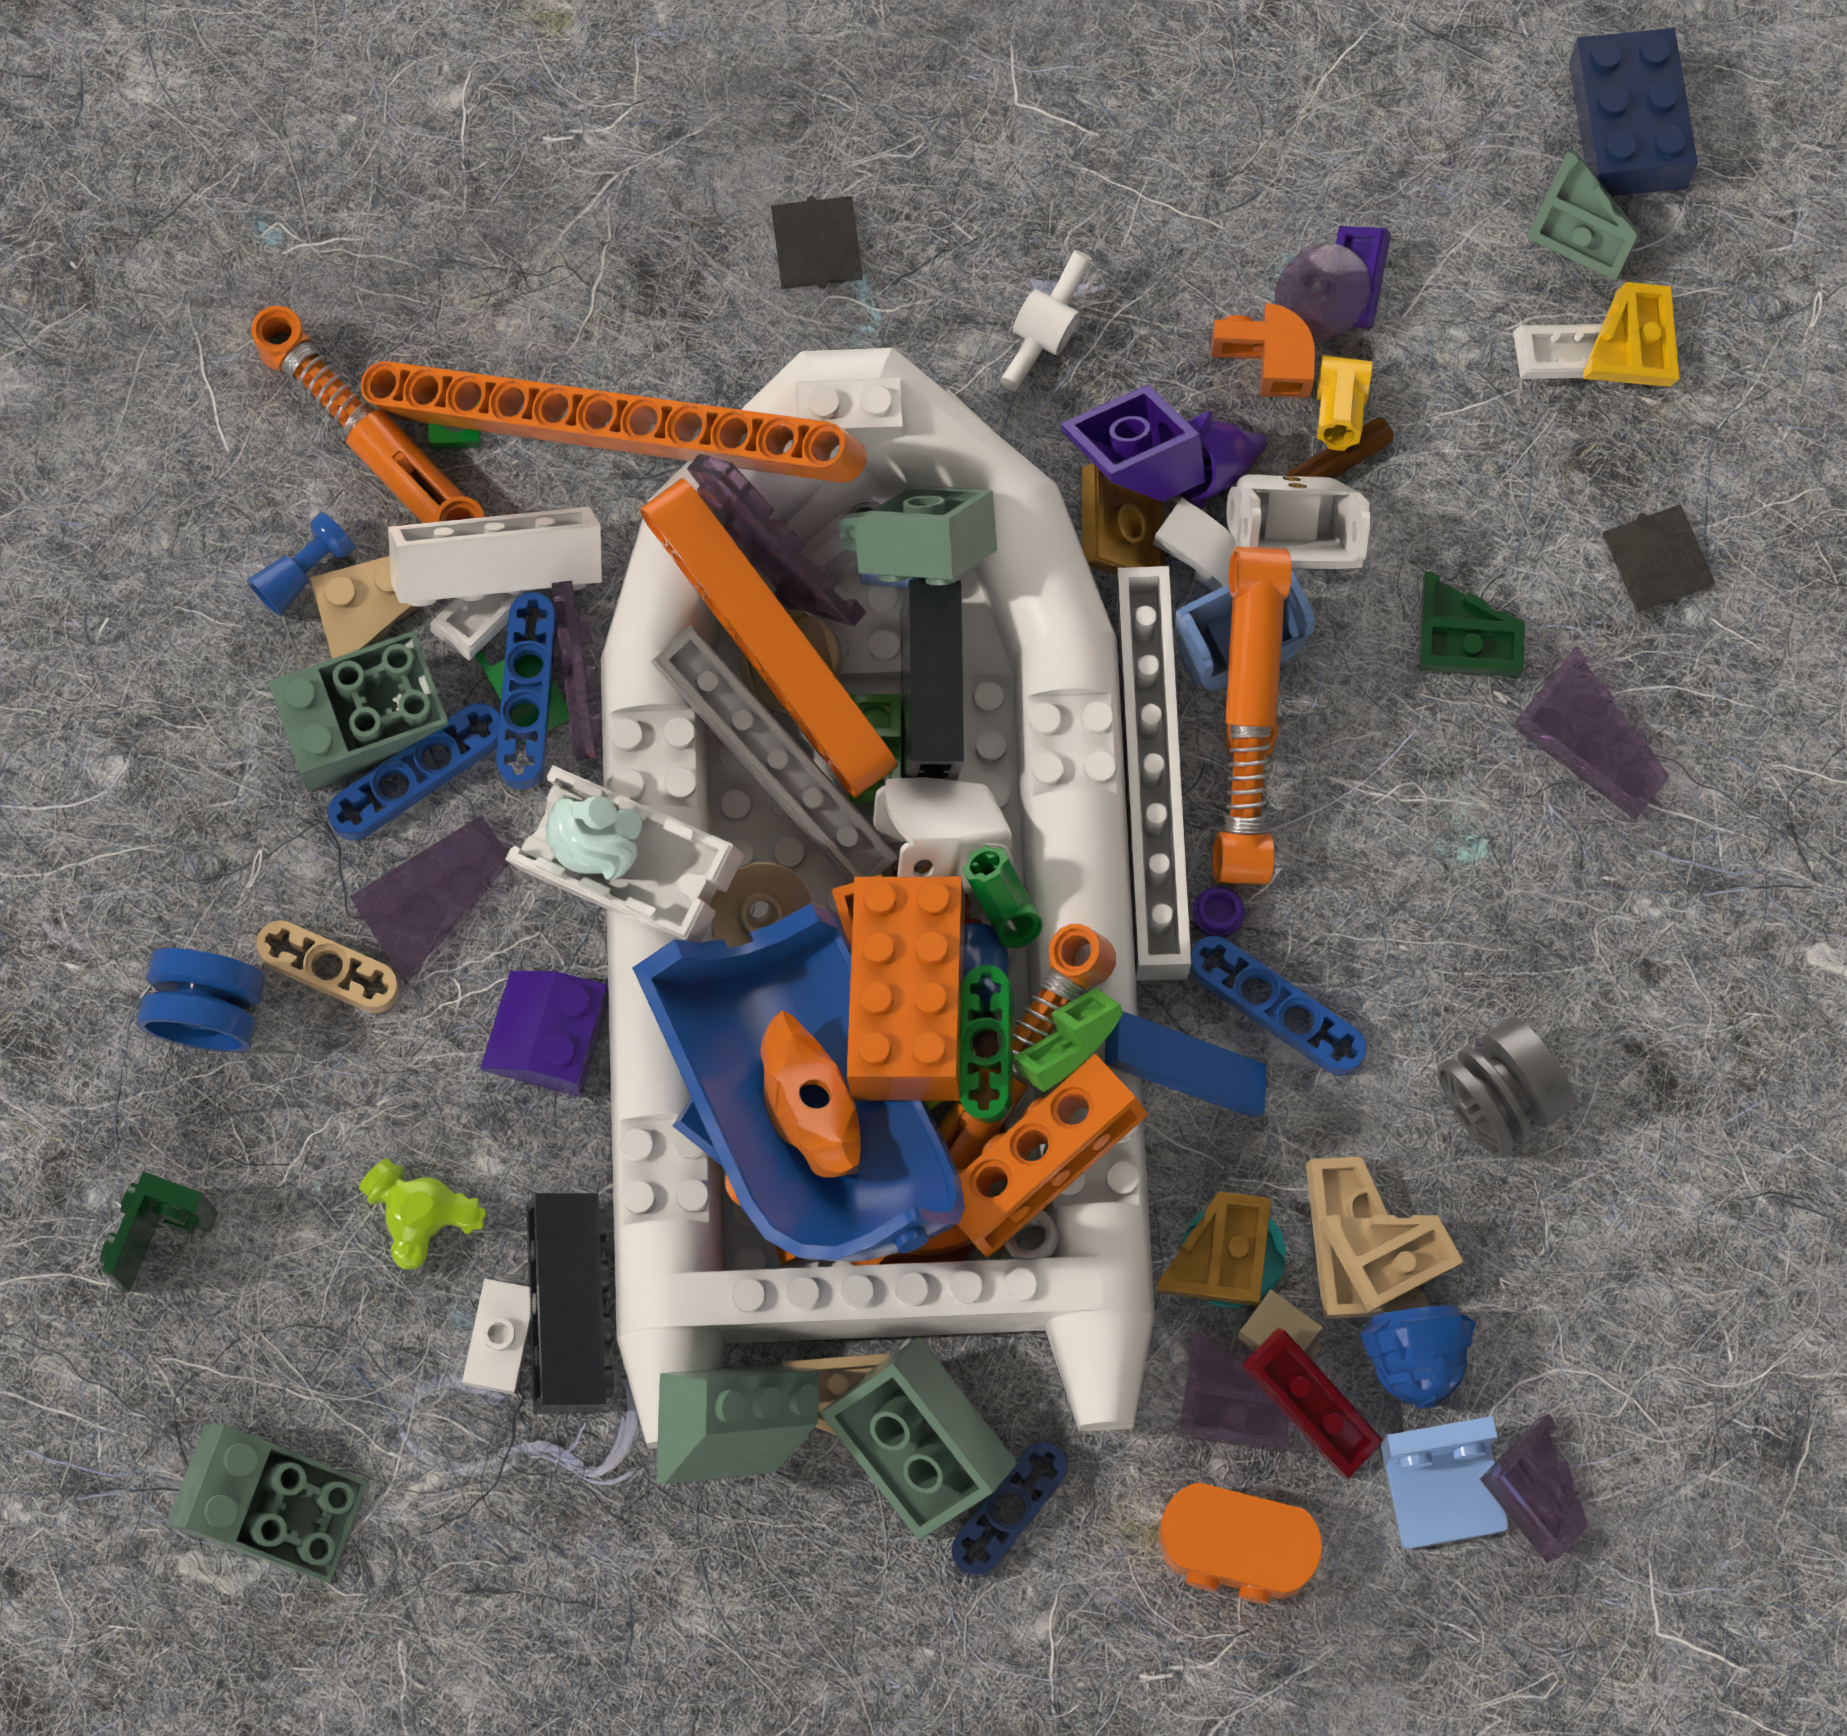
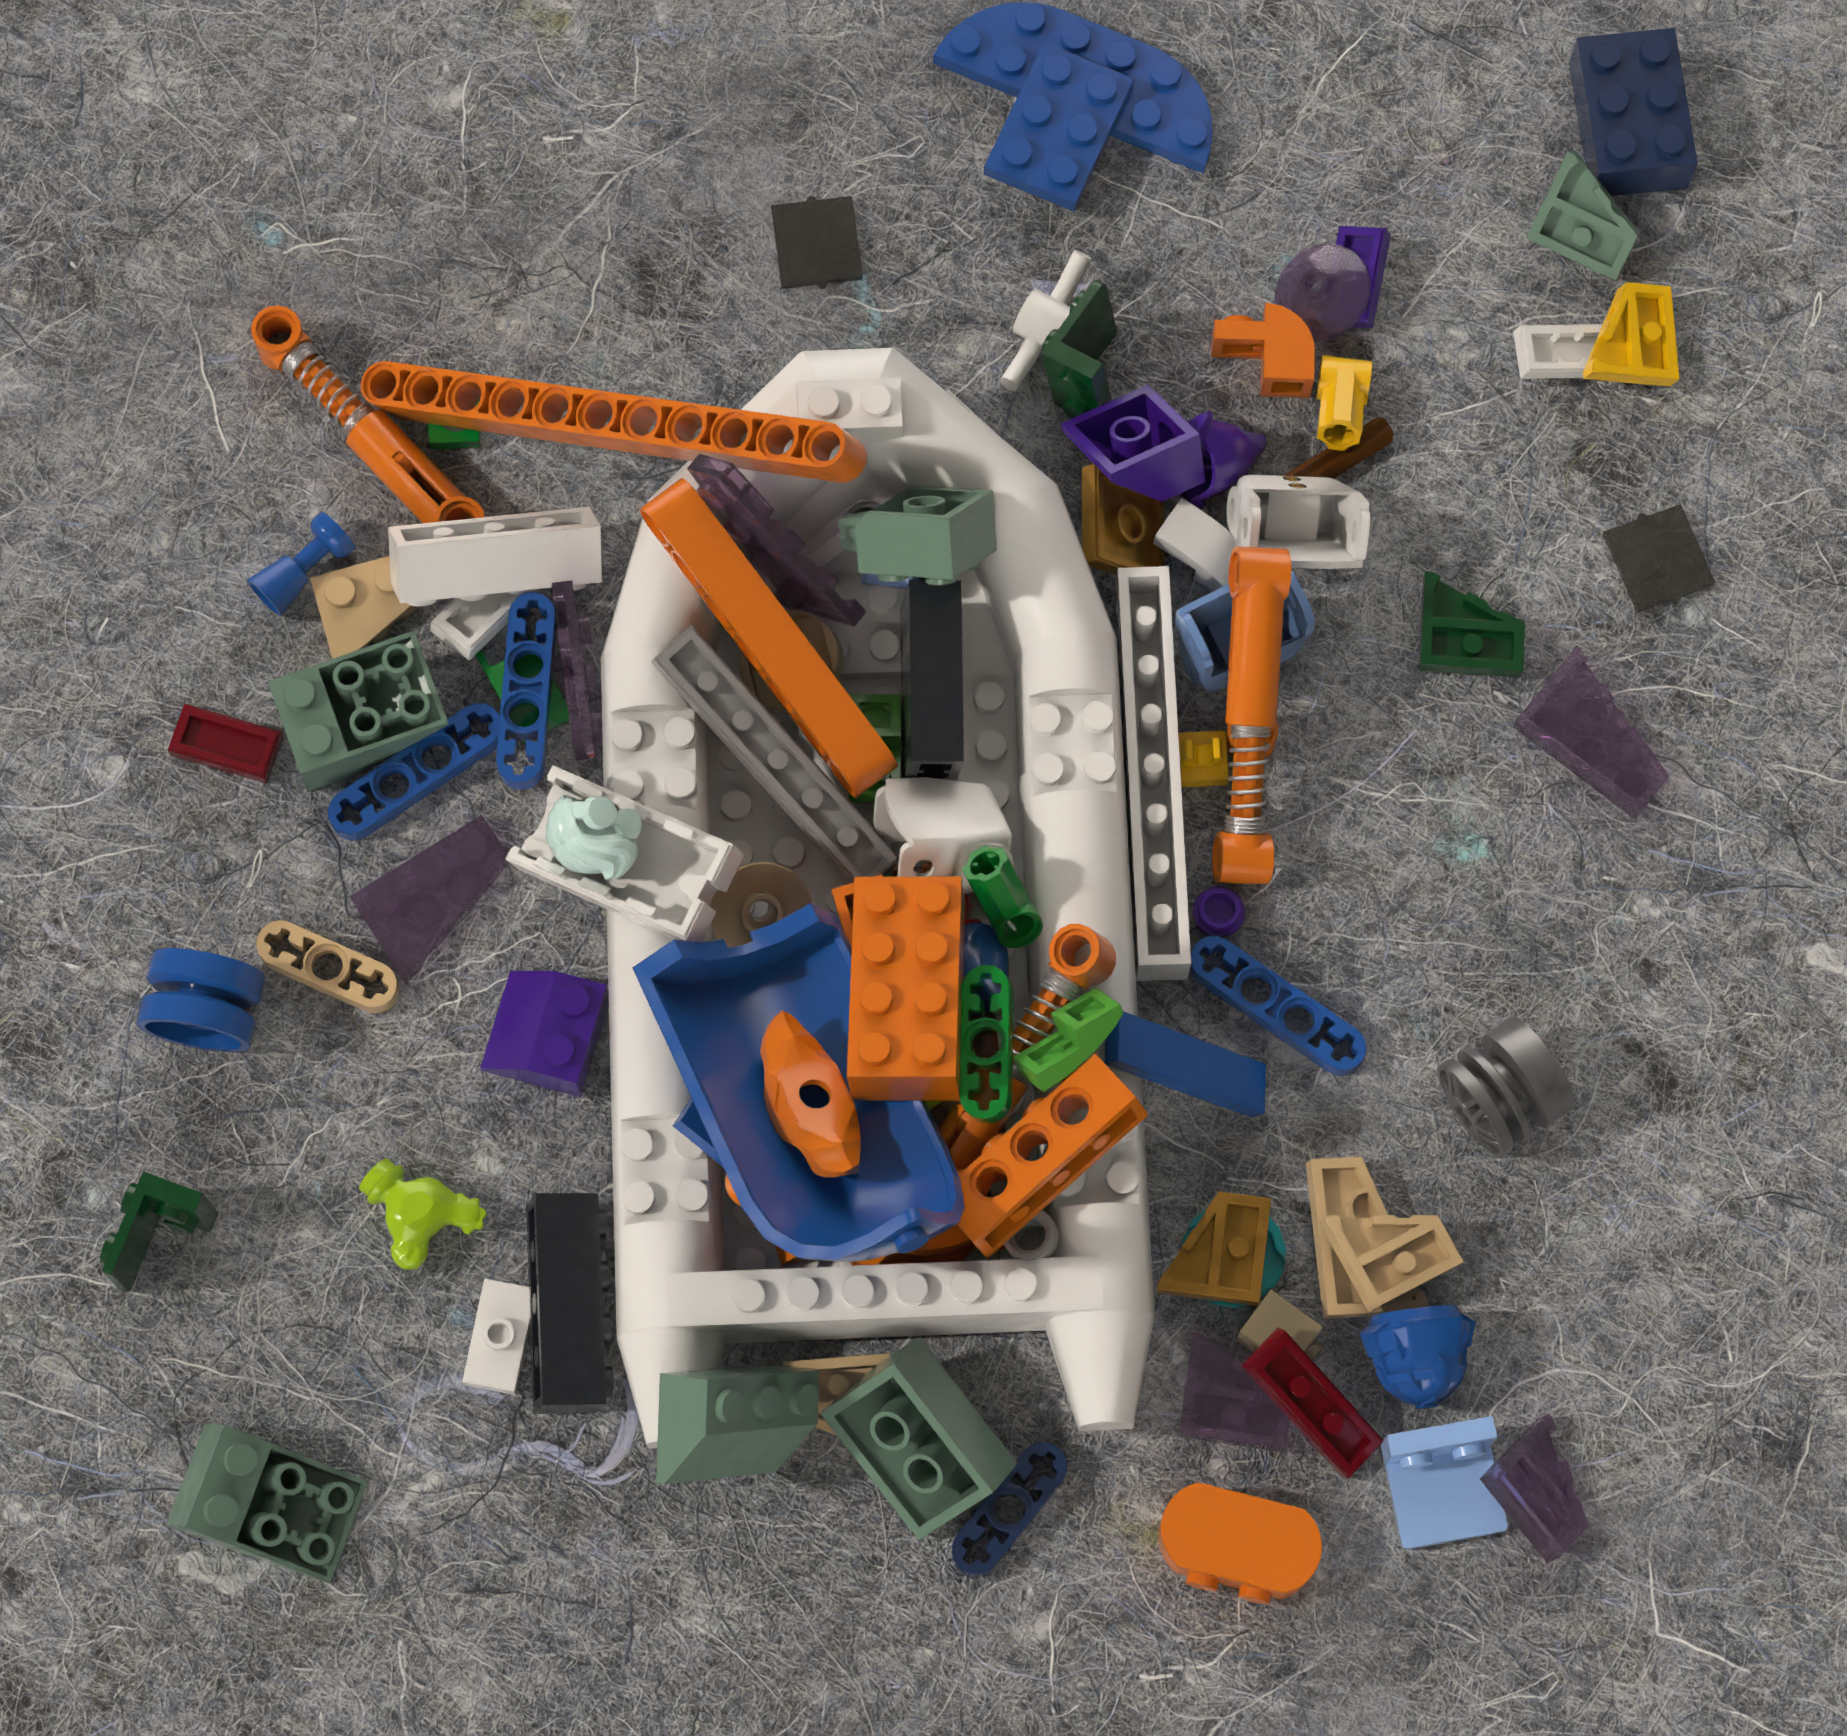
(225, 743): none -> dark red tile
(1072, 94): none -> blue plate
(1074, 350): none -> dark green bracket
(1203, 758): none -> yellow tile

